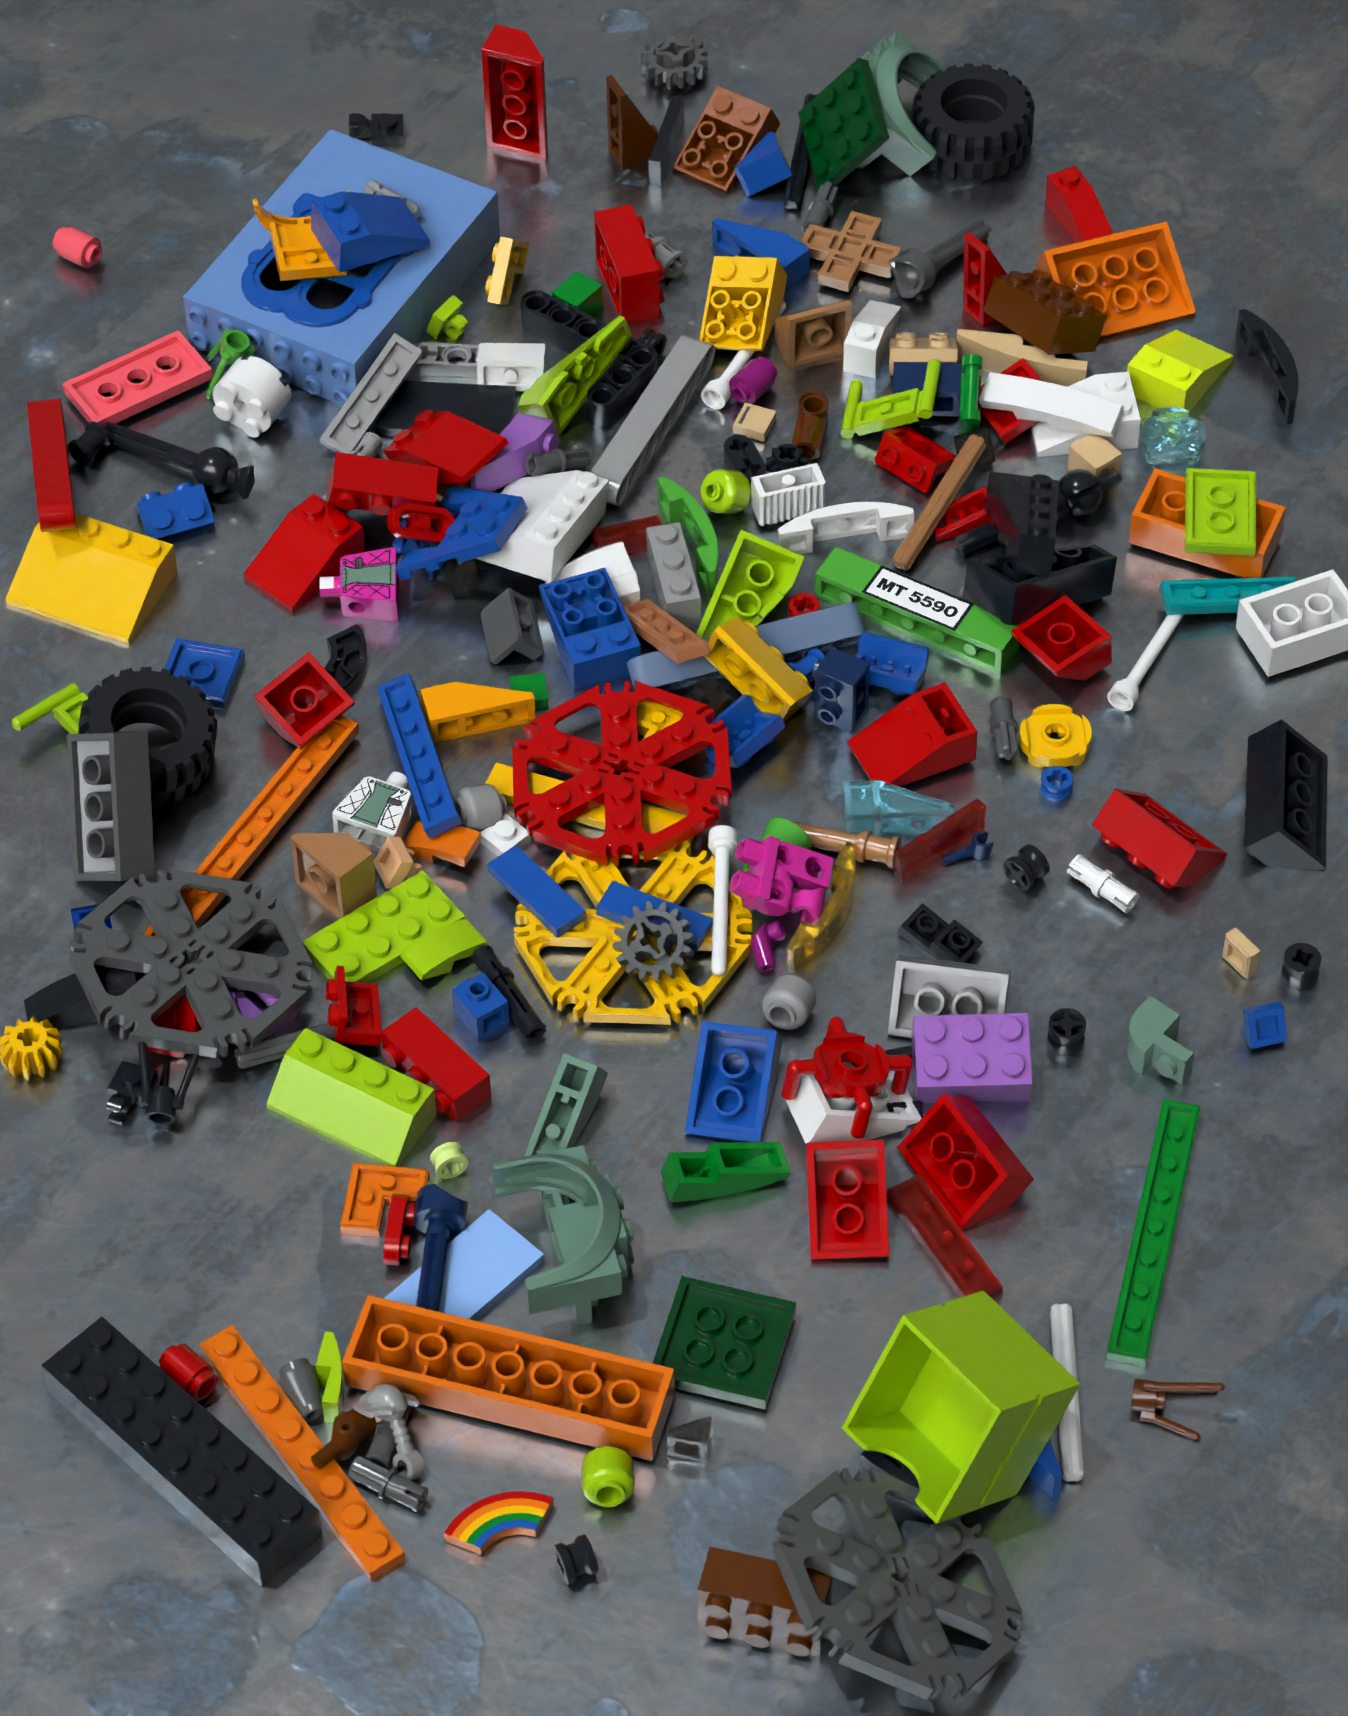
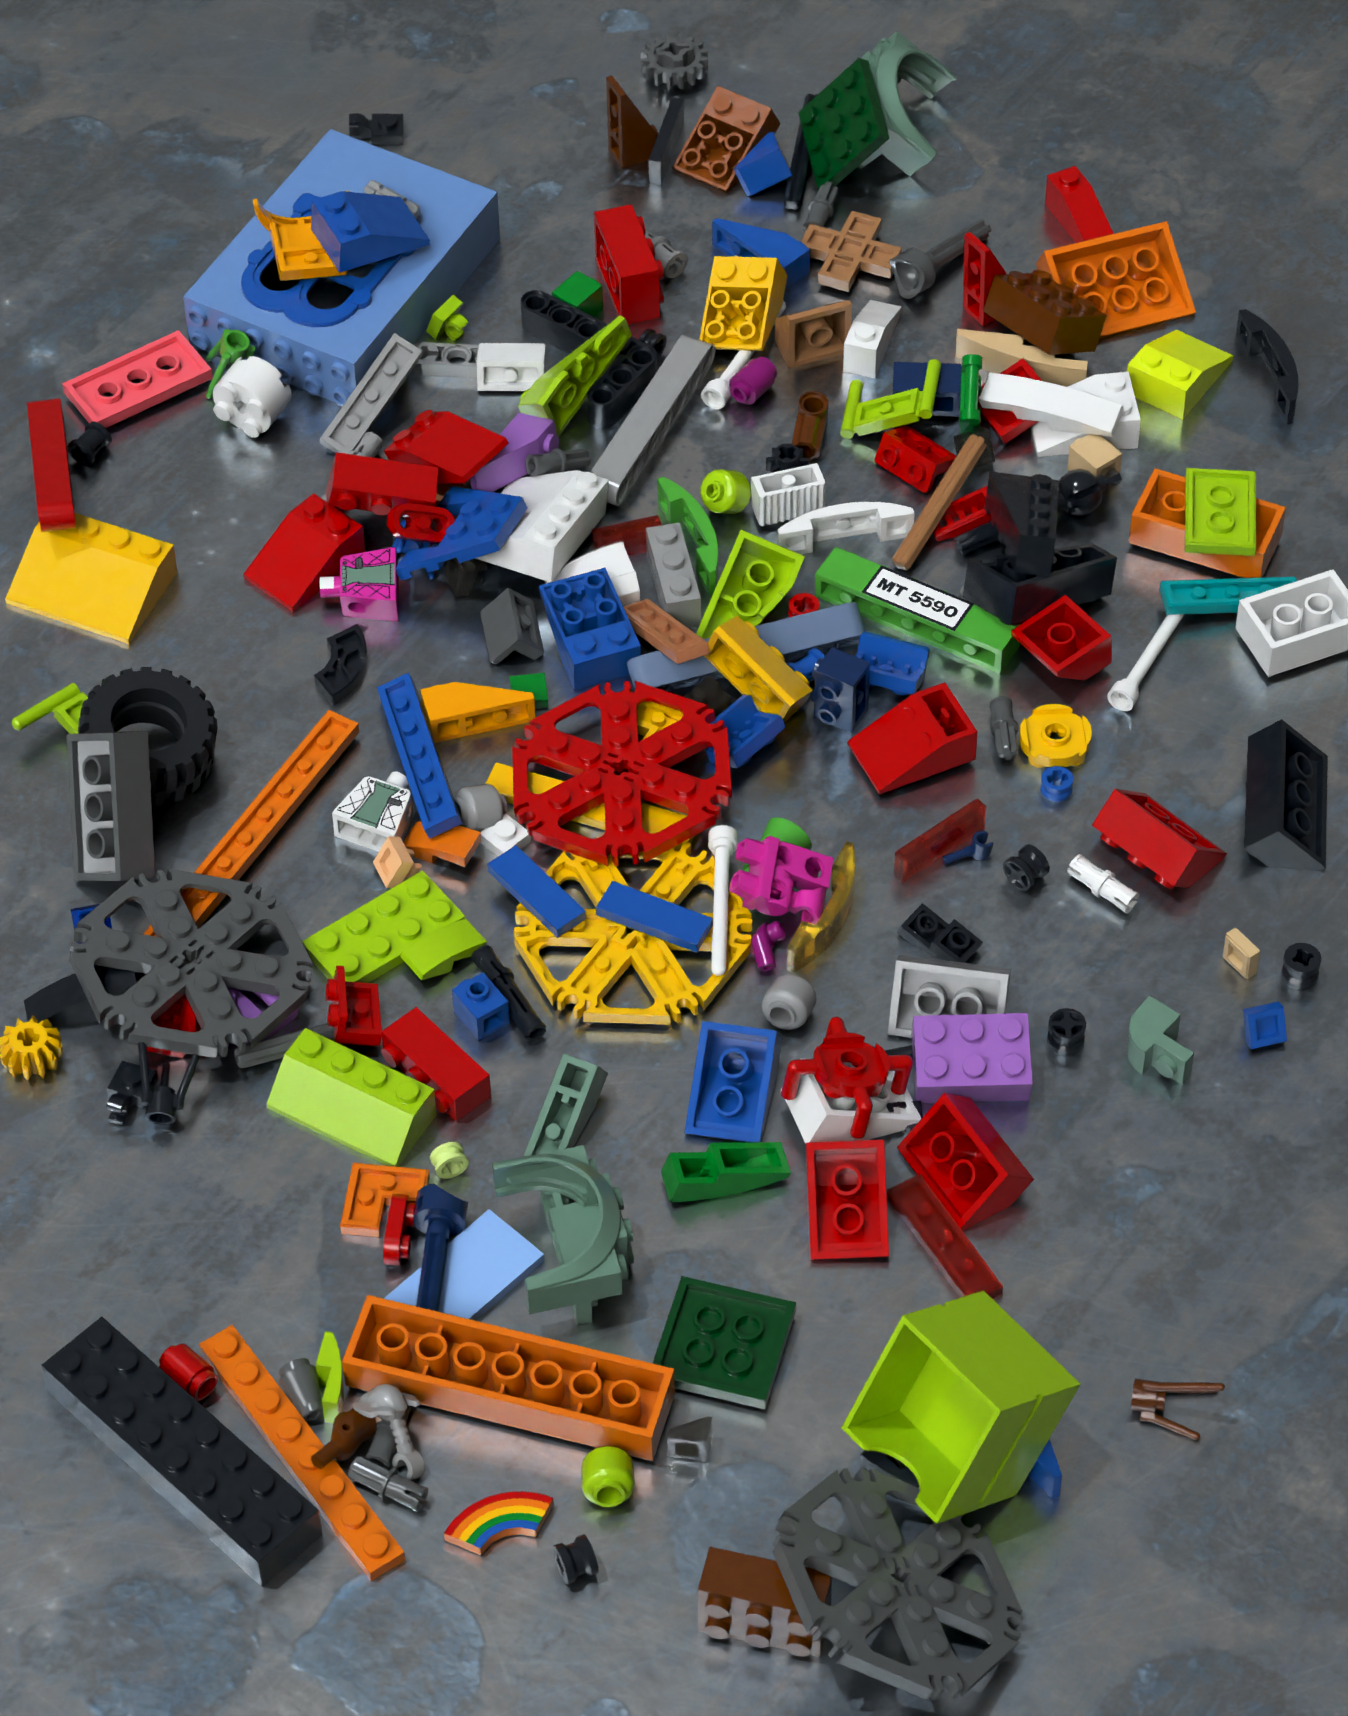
(77, 246): coral brick -> none
(175, 512): blue bracket -> none
(208, 667): blue tile -> none
(212, 467): black piece -> none
(302, 701): red slope -> none
(334, 870): medium nougat slope -> none
(482, 404): black tile -> none
(509, 259): yellow plate -> none
(514, 93): red slope -> none
(641, 949): dark grey gear -> none
(751, 460): black beam -> none
(754, 421): tan tile -> none
(865, 844): medium nougat pin -> none
(889, 809): clear light blue slope -> none
(912, 349): tan plate -> none
(975, 95): black tyre -> none
(1069, 1425): white axle -> none
(1153, 1233): green tile -> none
(1160, 449): clear light blue plate -> none

